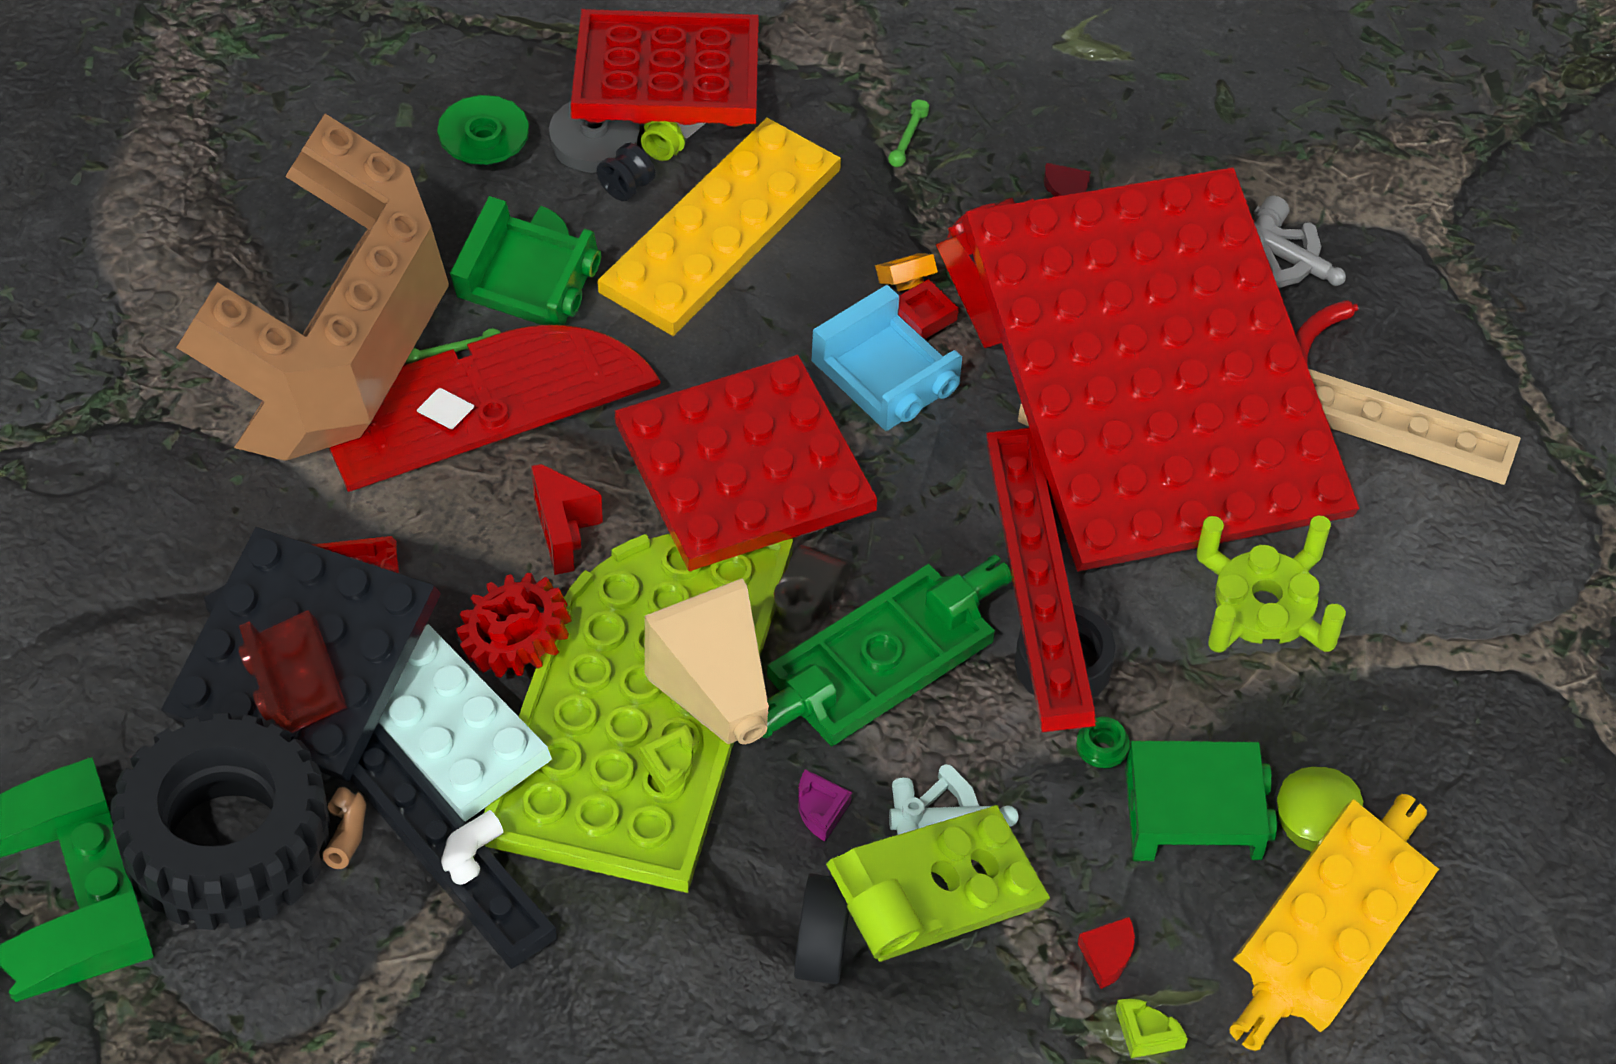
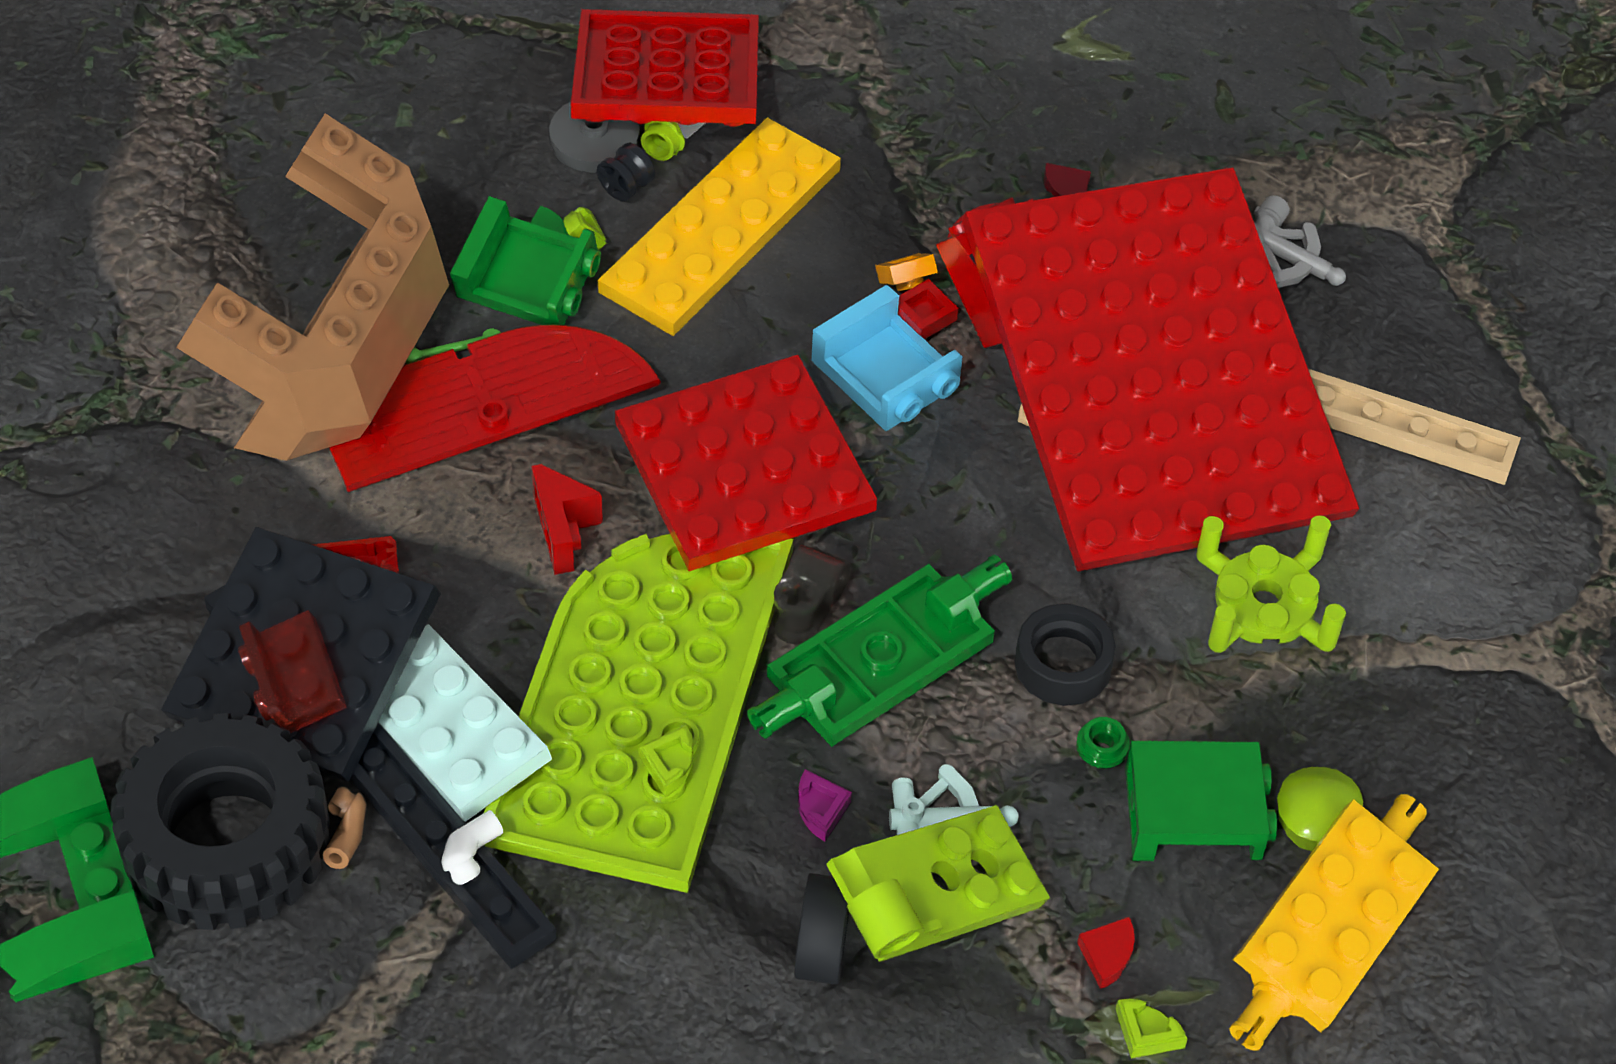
(445, 408): white sticker -> none
(483, 129): green dish -> none
(514, 625): red gear -> none
(581, 219): none -> lime tile
(710, 661): tan slope -> none
(919, 110): bright green hinge -> none
(1040, 583): red plate -> none
(1320, 321): red piece -> none

